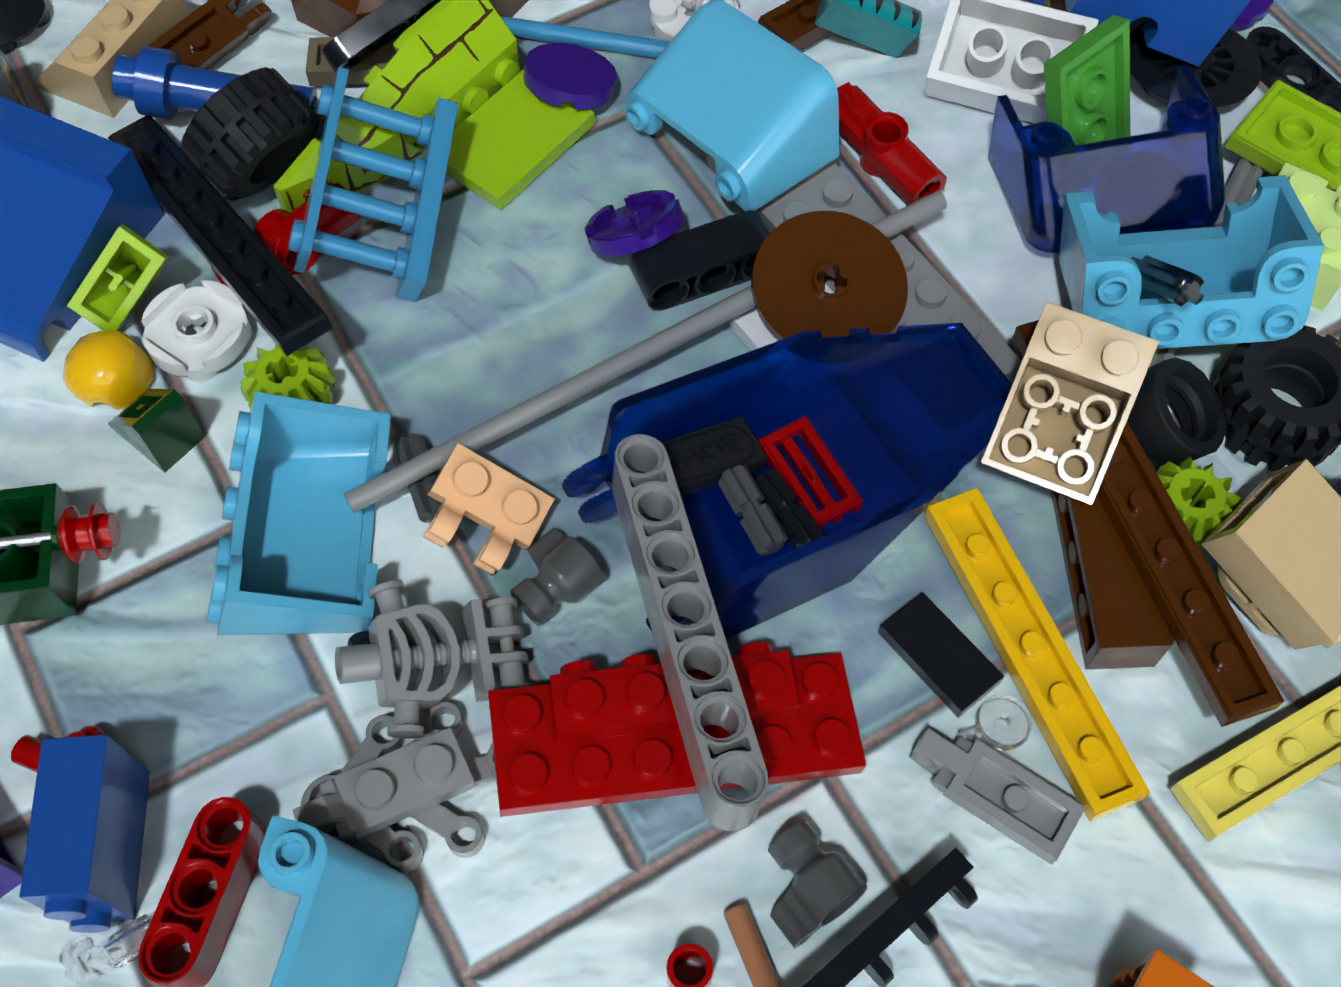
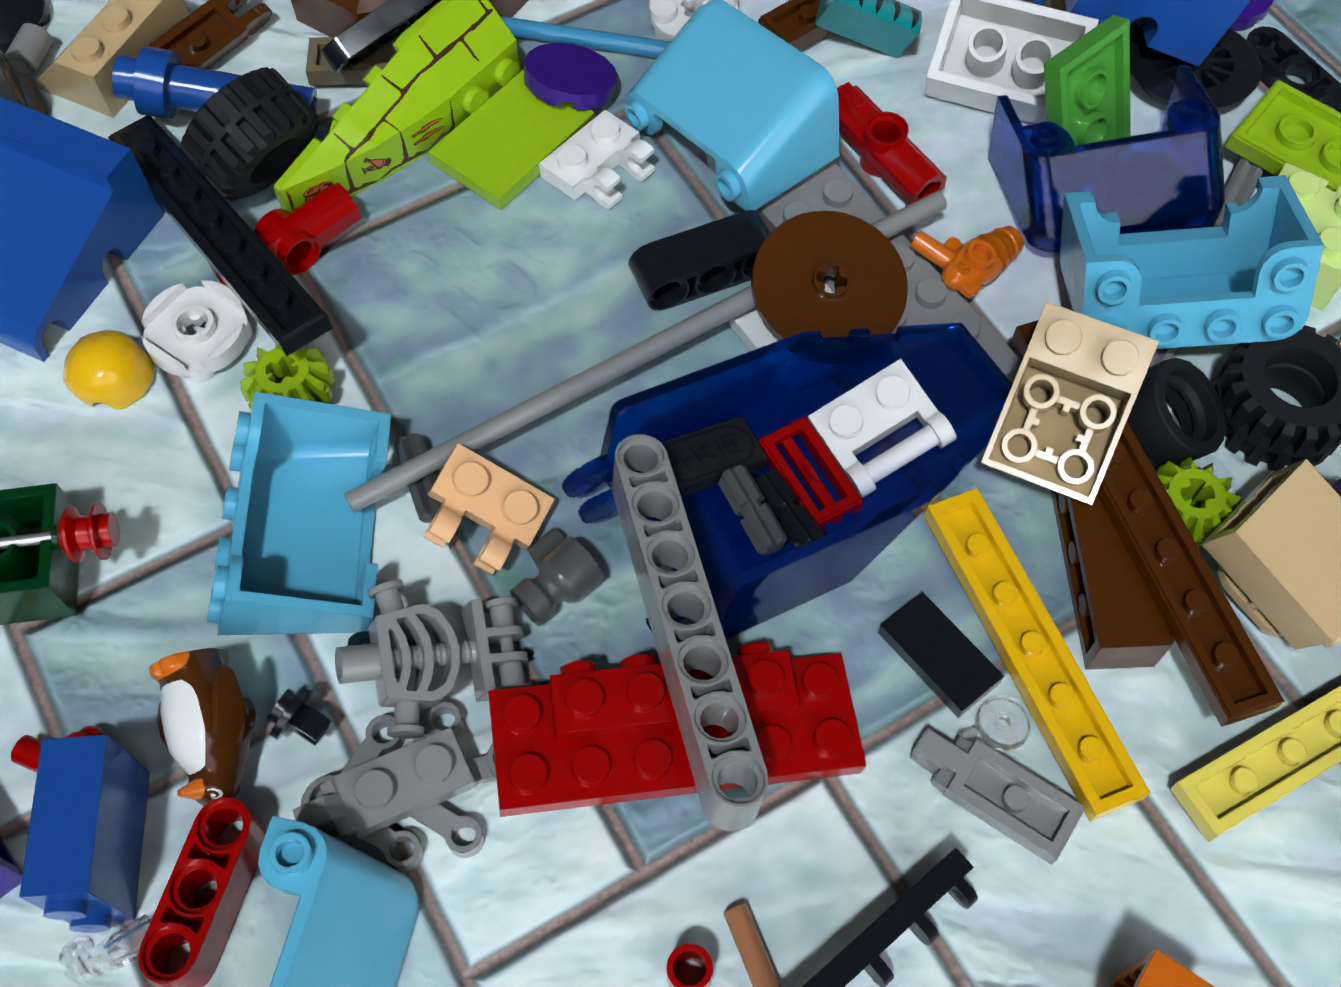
(29, 49): none -> light grey hinge
(118, 280): lime slope -> none
(159, 427): dark green slope -> none
(204, 721): none -> reddish brown animal
(294, 714): none -> black plate
(423, 174): dark azure fence -> none
(589, 156): none -> white plate
(634, 227): dark purple tile -> none
(821, 885): dark grey piece -> none
(871, 414): none -> white plate
(973, 263): none -> orange piece
(1169, 281): black axle -> none

